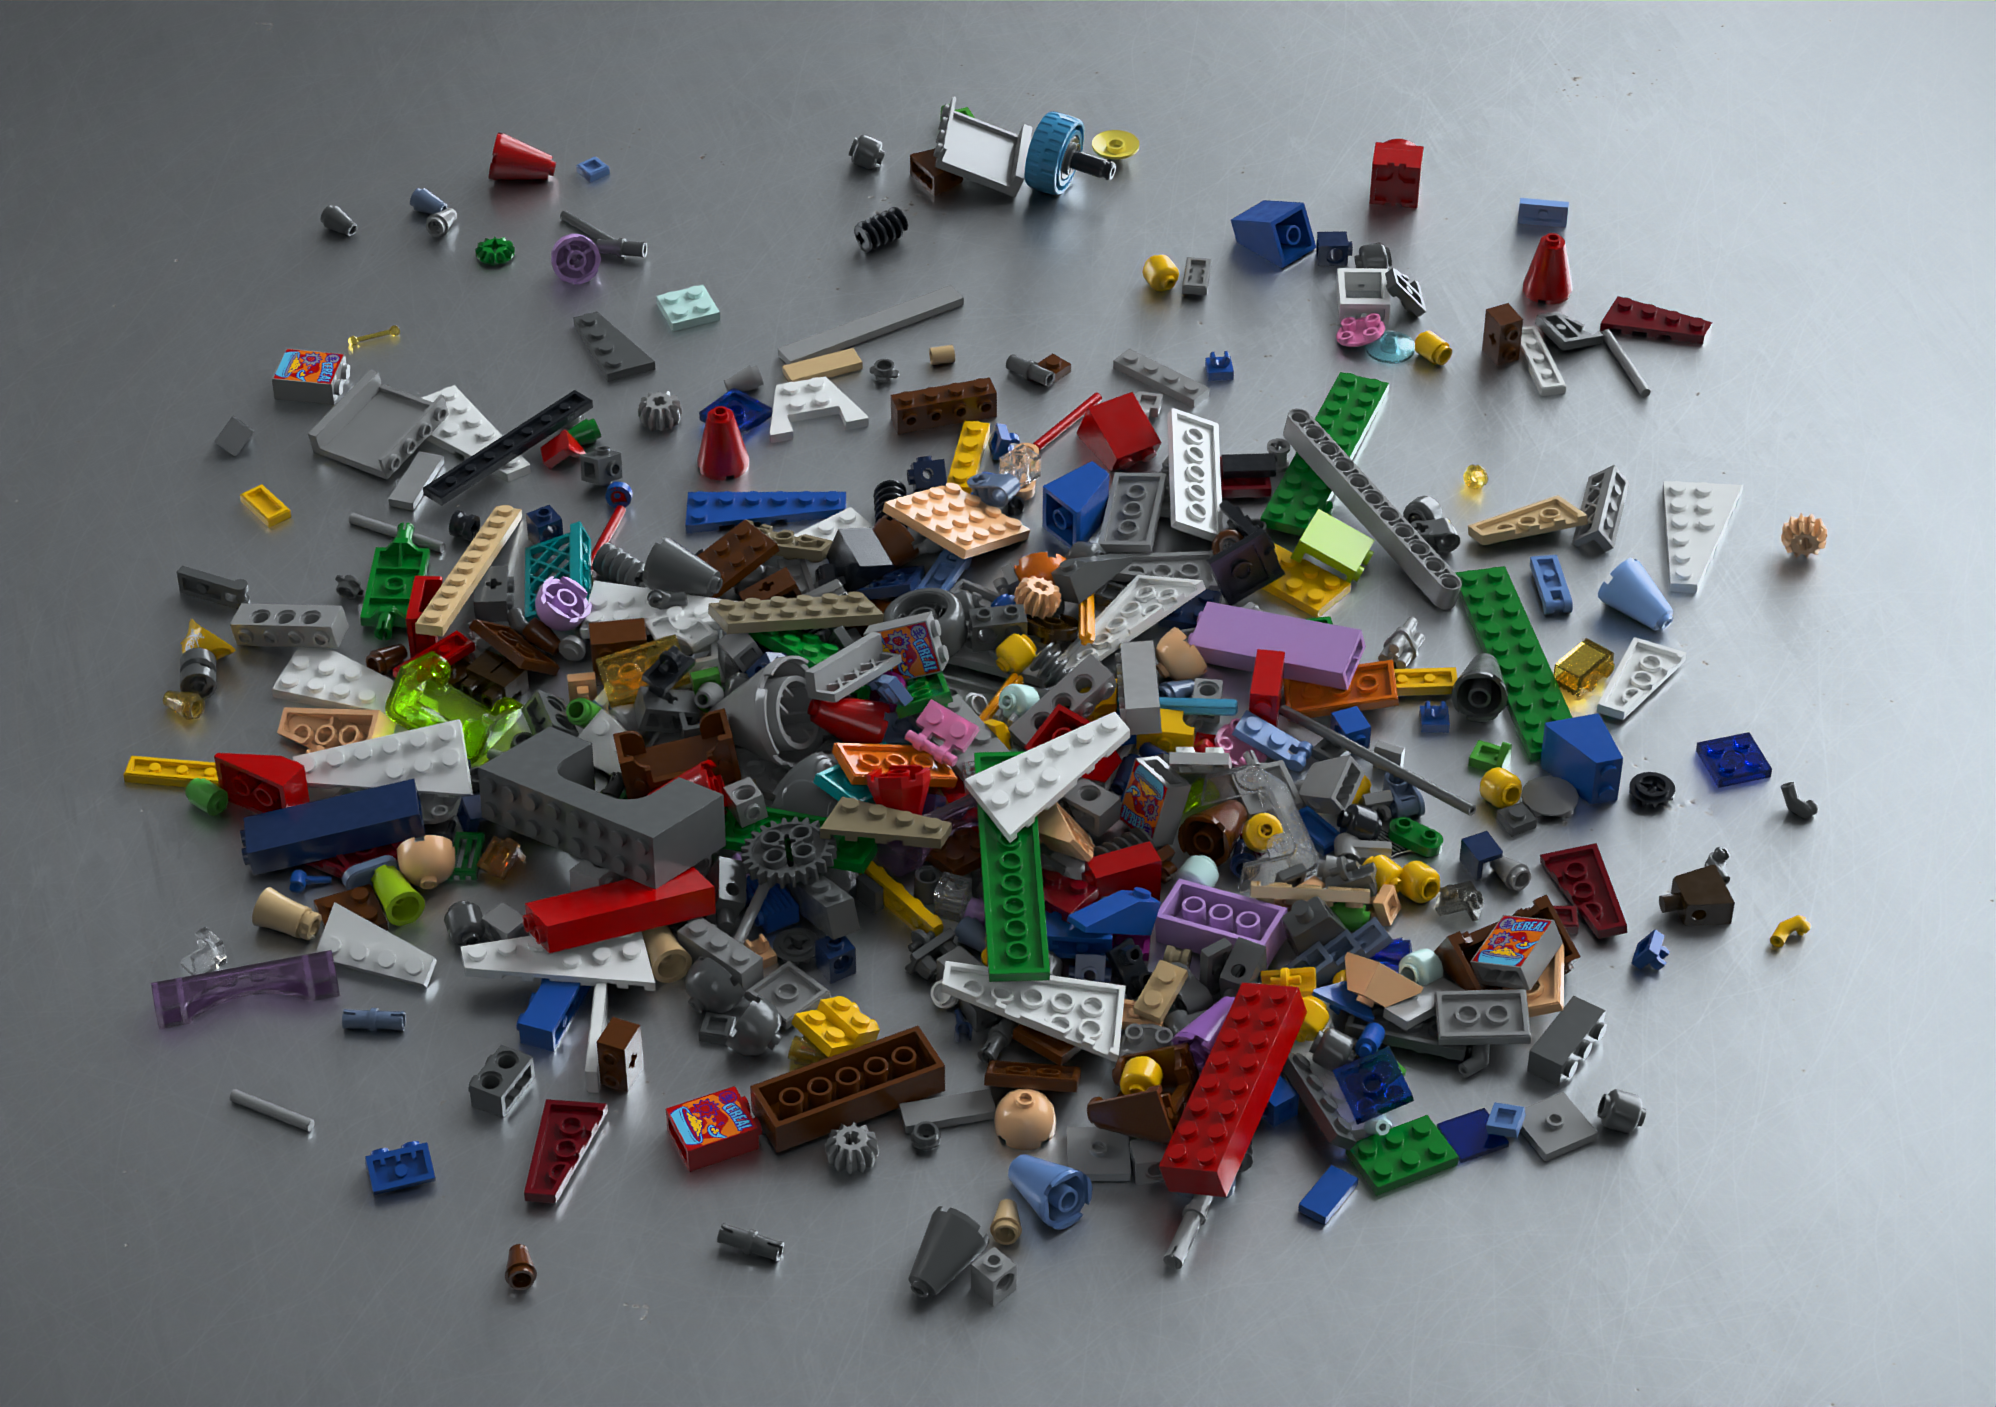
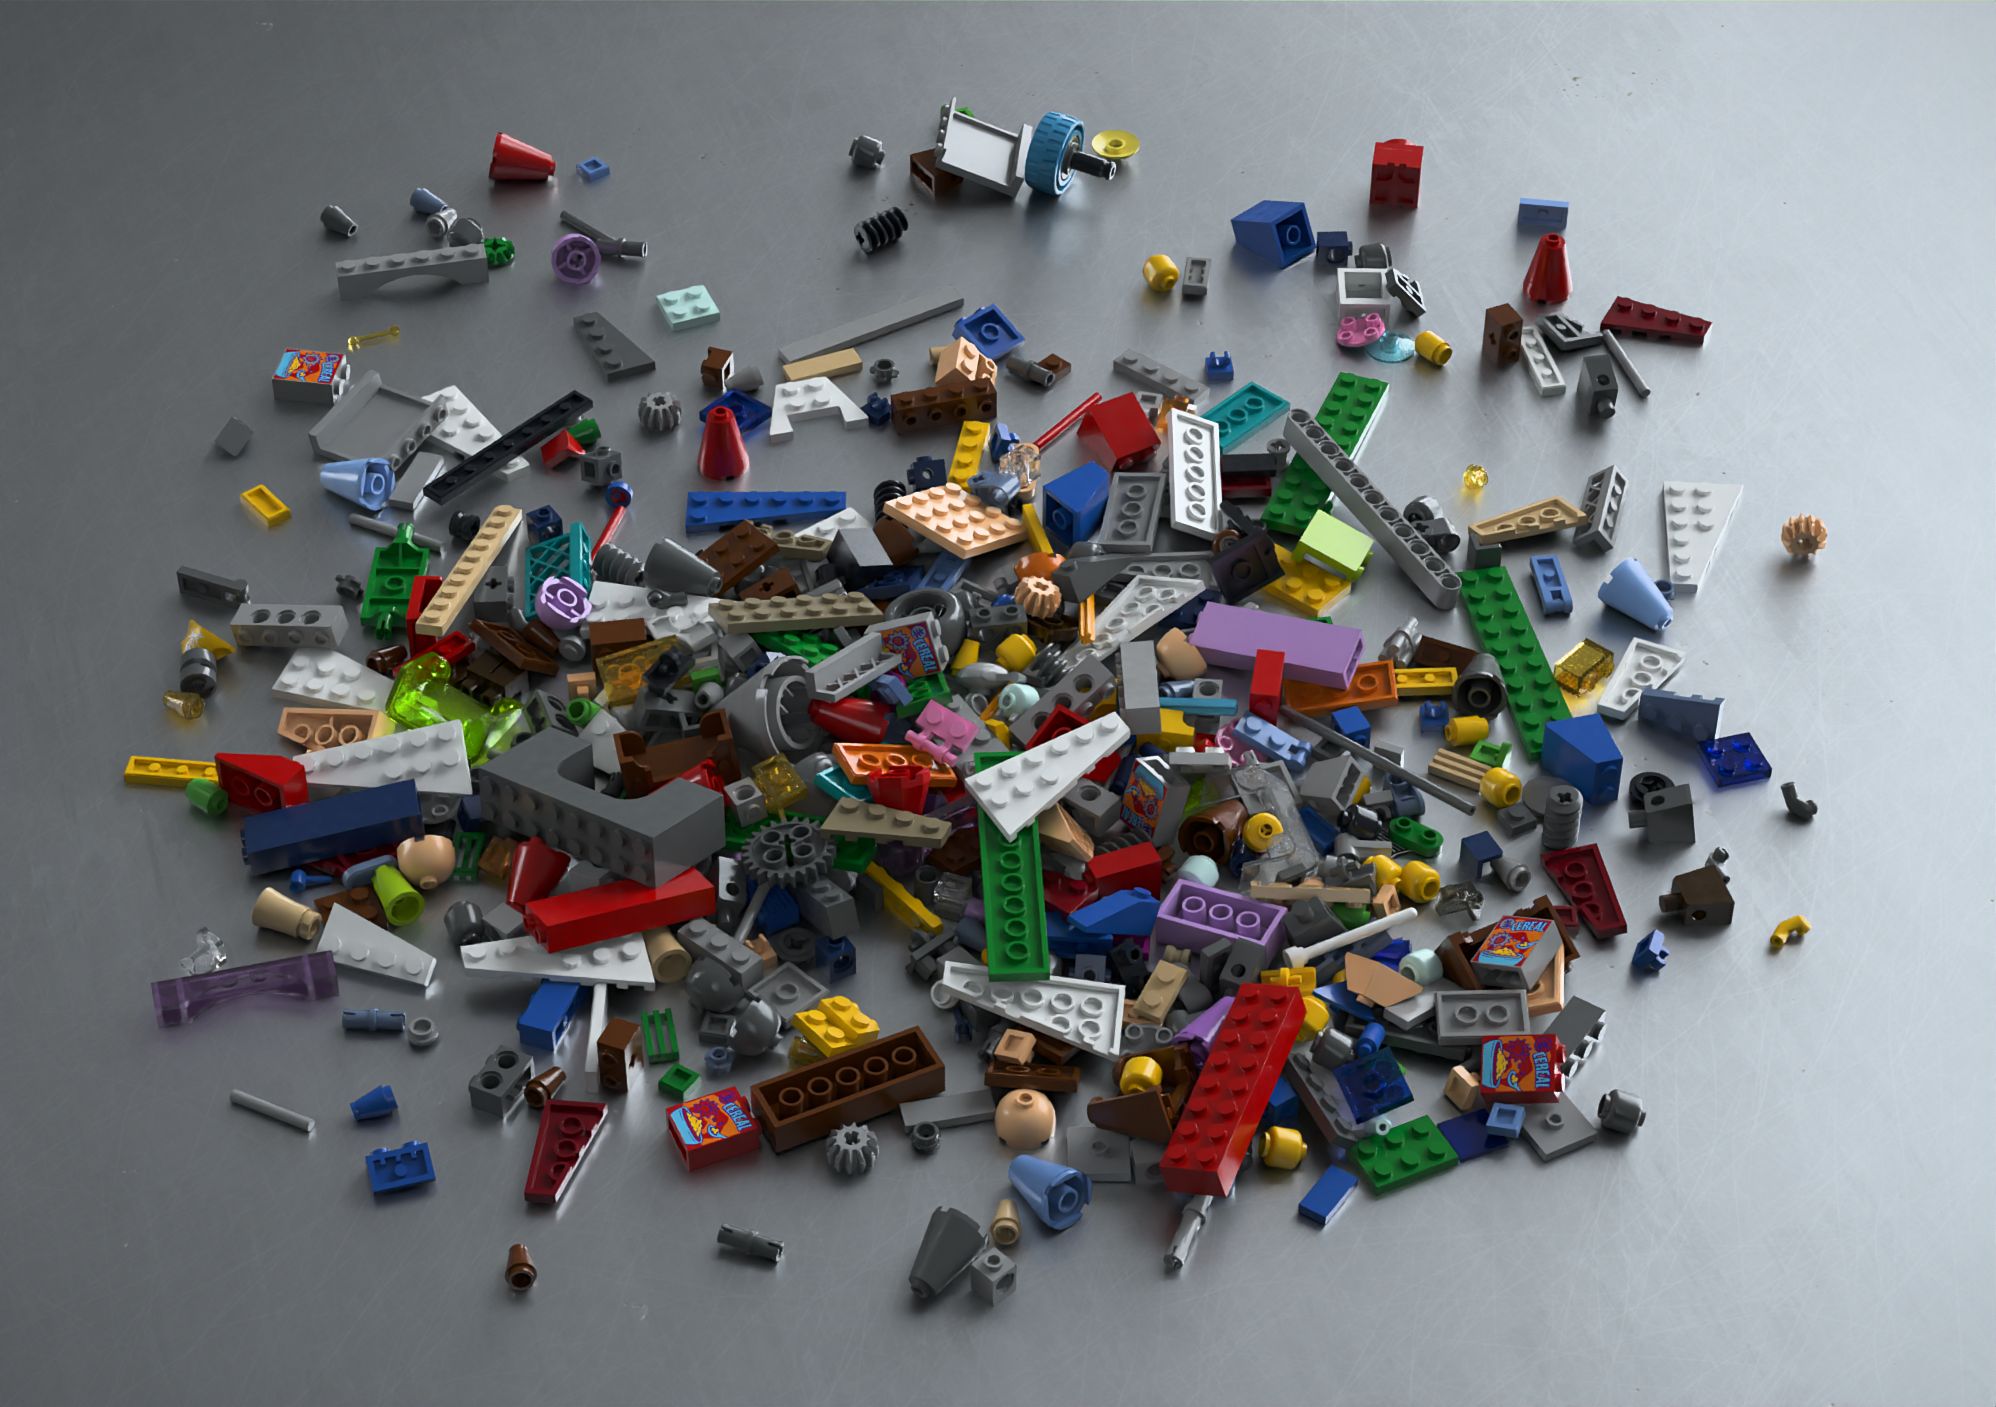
(360, 481): none -> light blue cone
(363, 276): none -> light grey arch
(374, 1104): none -> blue cone
(422, 1031): none -> light grey plate
(465, 232): none -> dark grey head
(535, 873): none -> red cone
(544, 1086): none -> reddish brown cone
(657, 1019): none -> green tile
(679, 1082): none -> green tile
(717, 367): none -> reddish brown brick
(719, 1060): none -> sand blue plate
(778, 784): none -> clear yellow bracket
(877, 410): none -> dark blue tile
(963, 363): none -> light nougat slope
(967, 655): none -> yellow cone
(985, 677): none -> light grey animal
(989, 332): none -> blue plate
(1016, 1047): none -> light nougat tile
(1036, 534): none -> yellow tile
(1179, 403): none -> clear orange bracket
(1245, 415): none -> teal tile
(1282, 1148): none -> yellow head
(1298, 957): none -> white piece
(1443, 654): none -> reddish brown panel
(1458, 768): none -> tan tile
(1462, 1087): none -> light nougat tile
(1466, 730): none -> yellow brick
(1483, 556): none -> dark grey panel
(1522, 1069): none -> brick
(1562, 817): none -> dark grey piece
(1599, 395): none -> dark grey torso
(1666, 589): none -> sand blue plate
(1666, 815): none -> dark grey torso
(1686, 715): none -> sand blue wing

